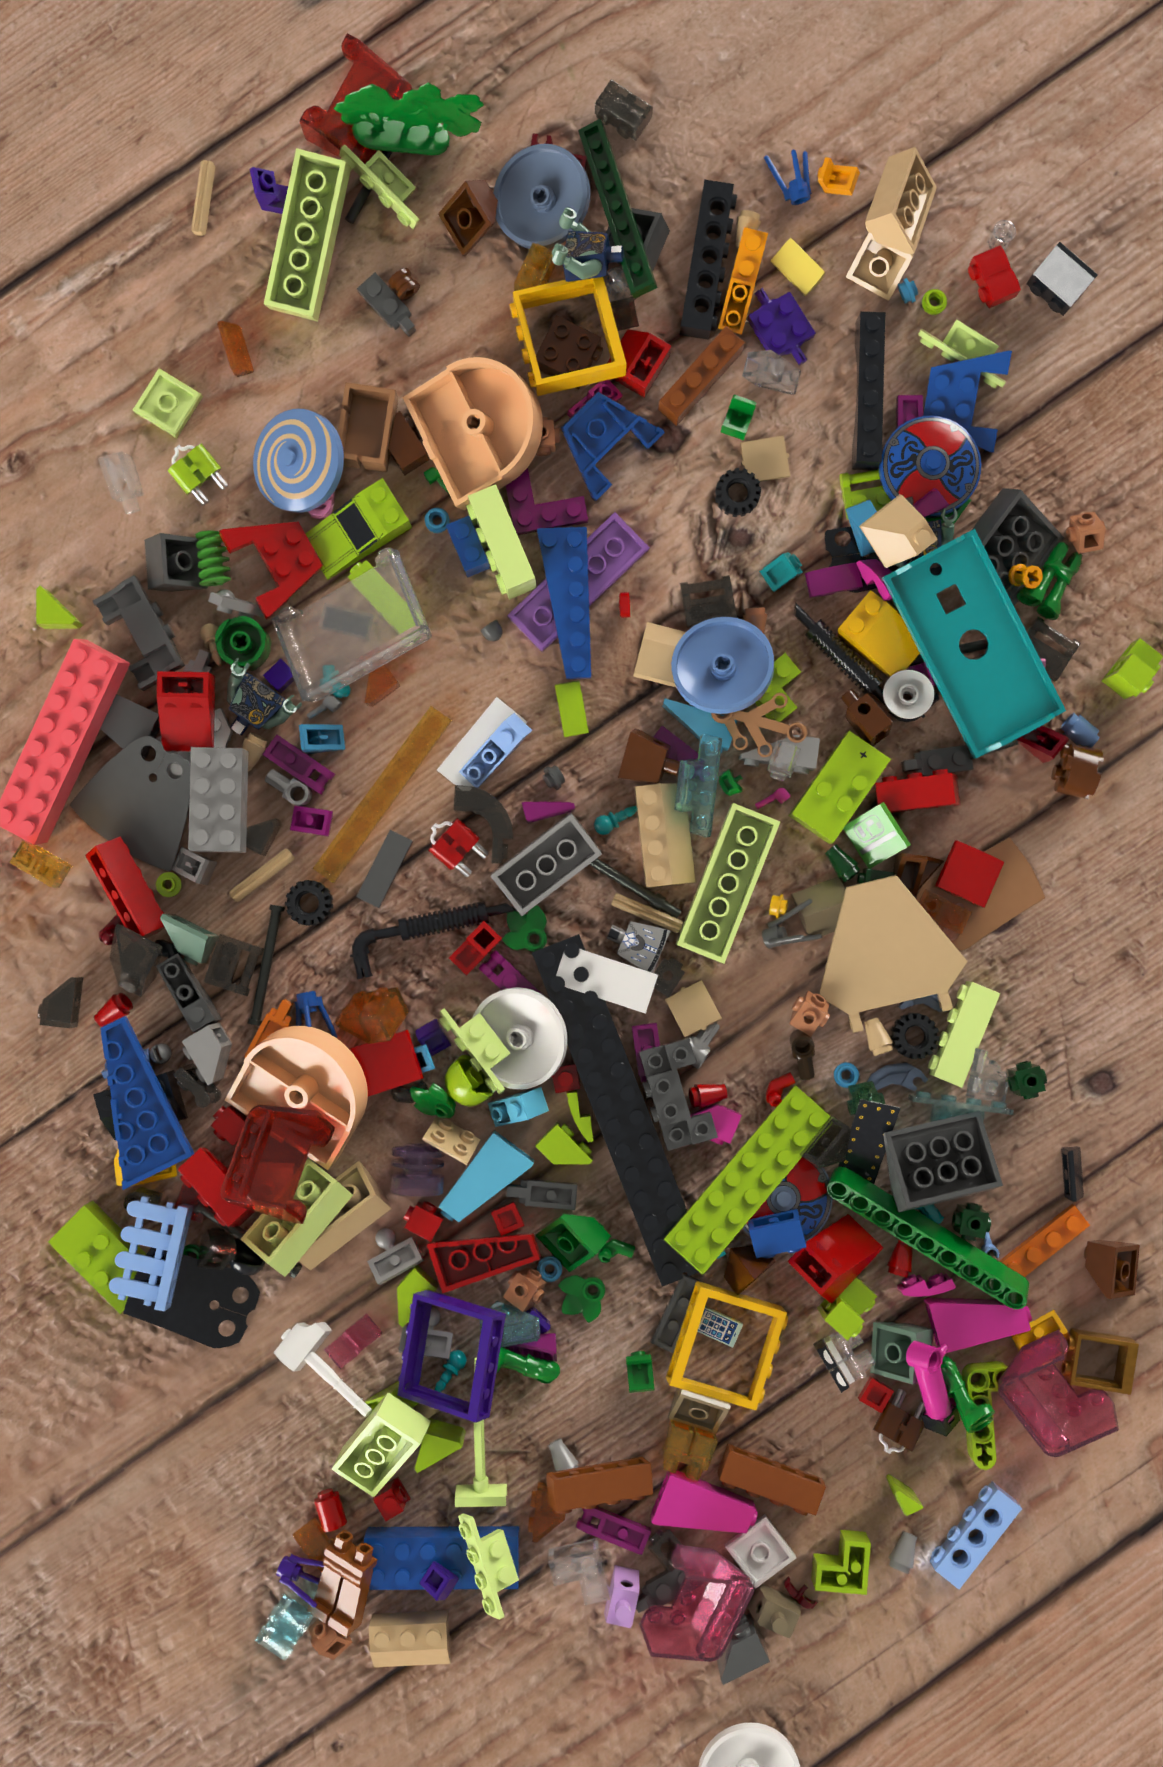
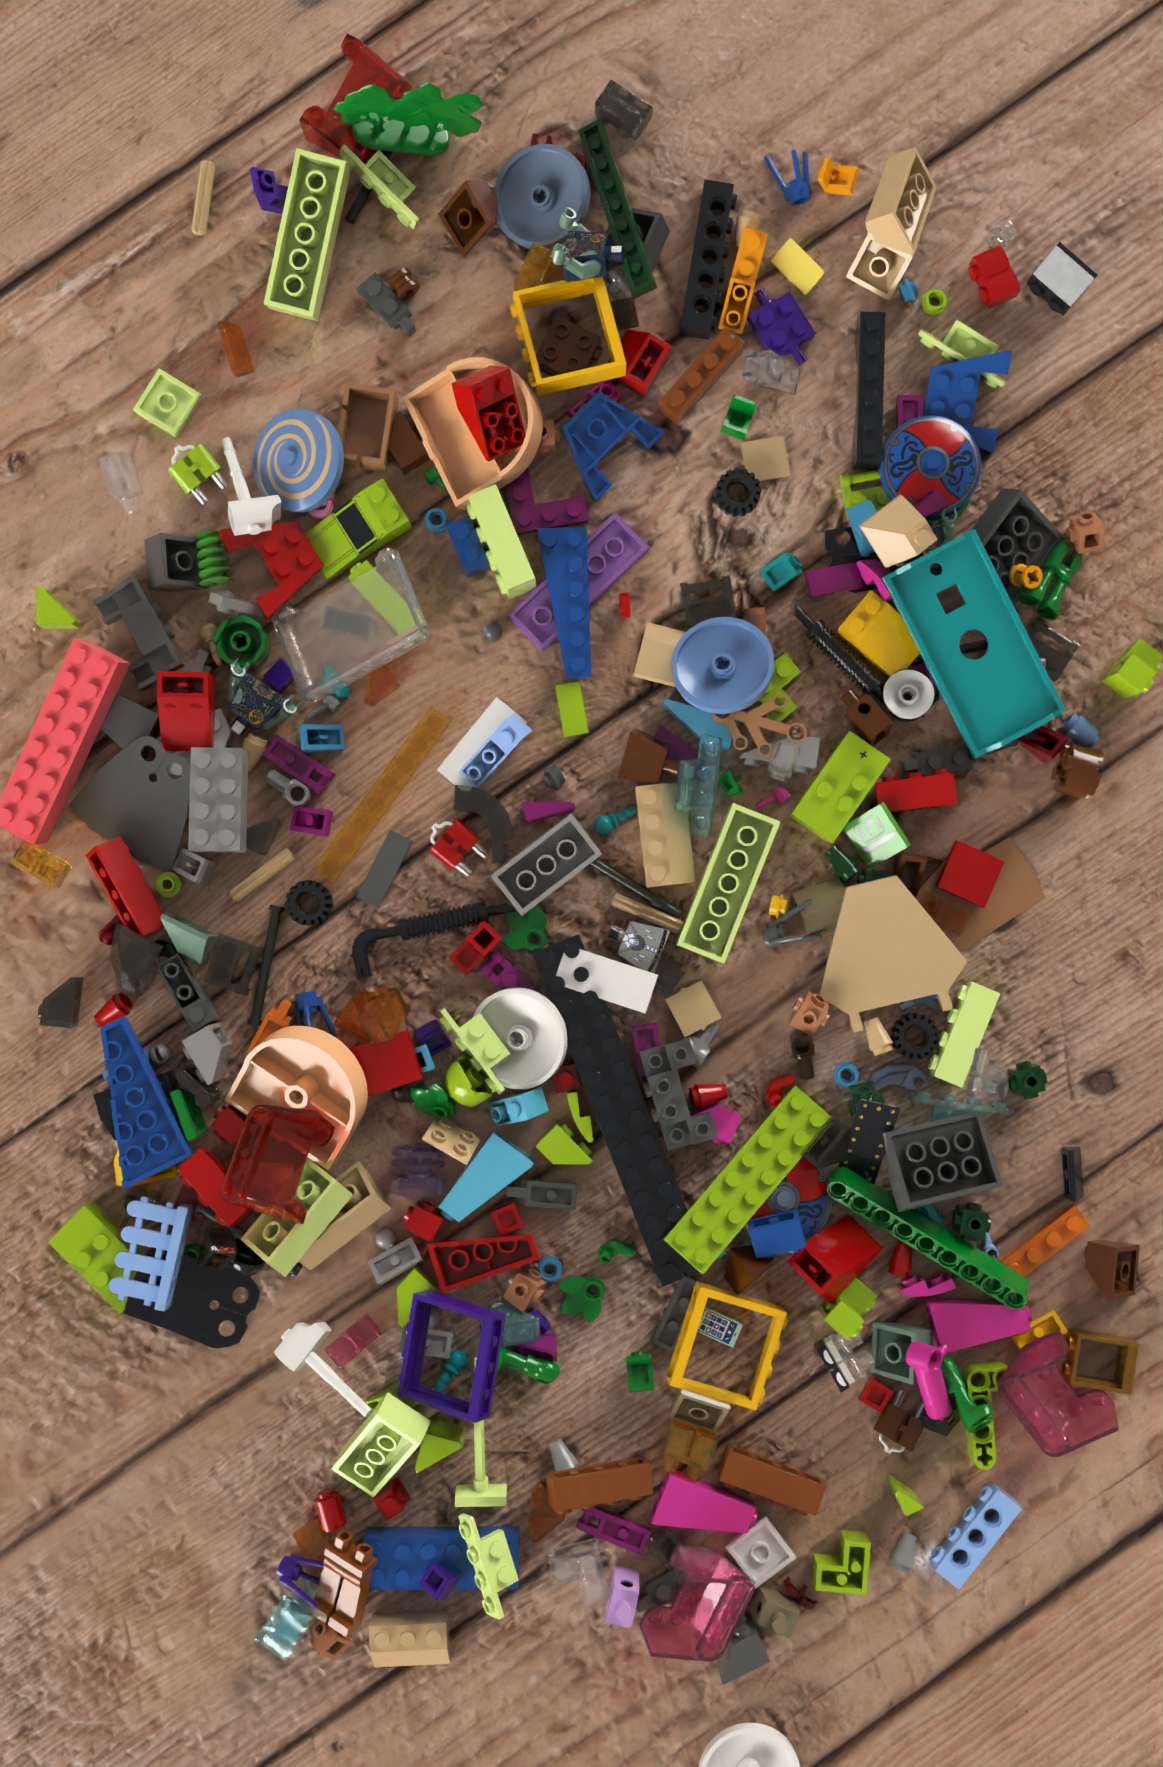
(189, 1114): none -> green plate
(247, 513): none -> white piece
(491, 410): none -> red slope
(573, 1239): green slope -> none

